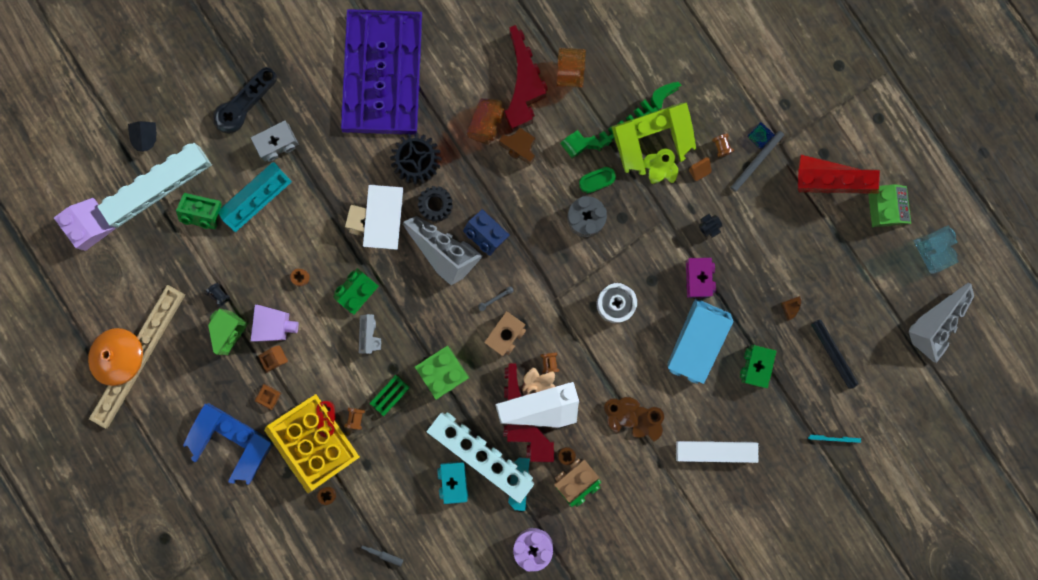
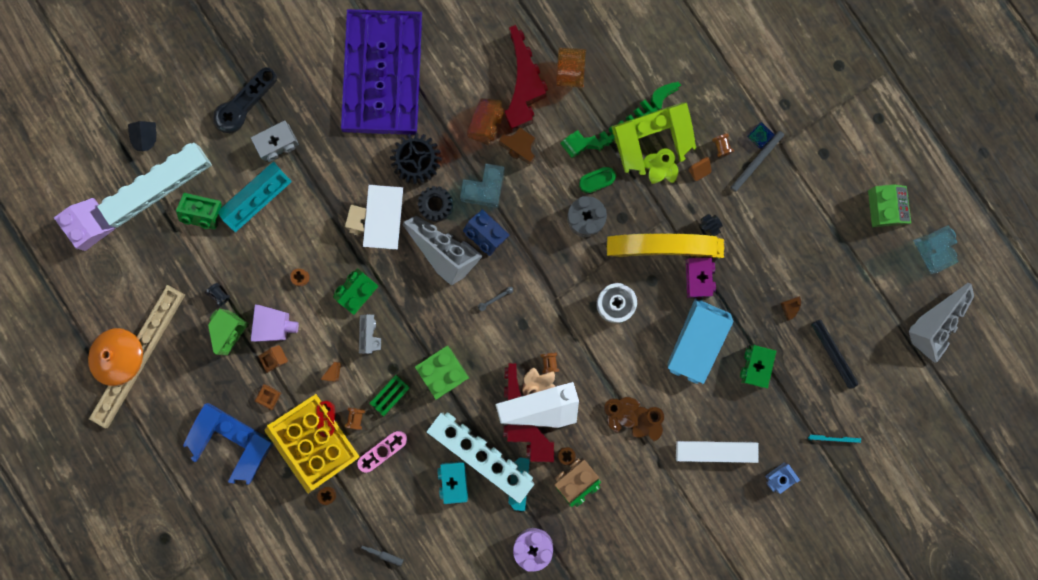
(332, 373): none -> dark orange slope
(374, 464): none -> bright pink beam
(485, 192): none -> clear light blue brick
(507, 322): medium nougat brick -> none
(665, 245): none -> yellow arch
(774, 476): none -> medium blue brick
(830, 177): red wedge -> none

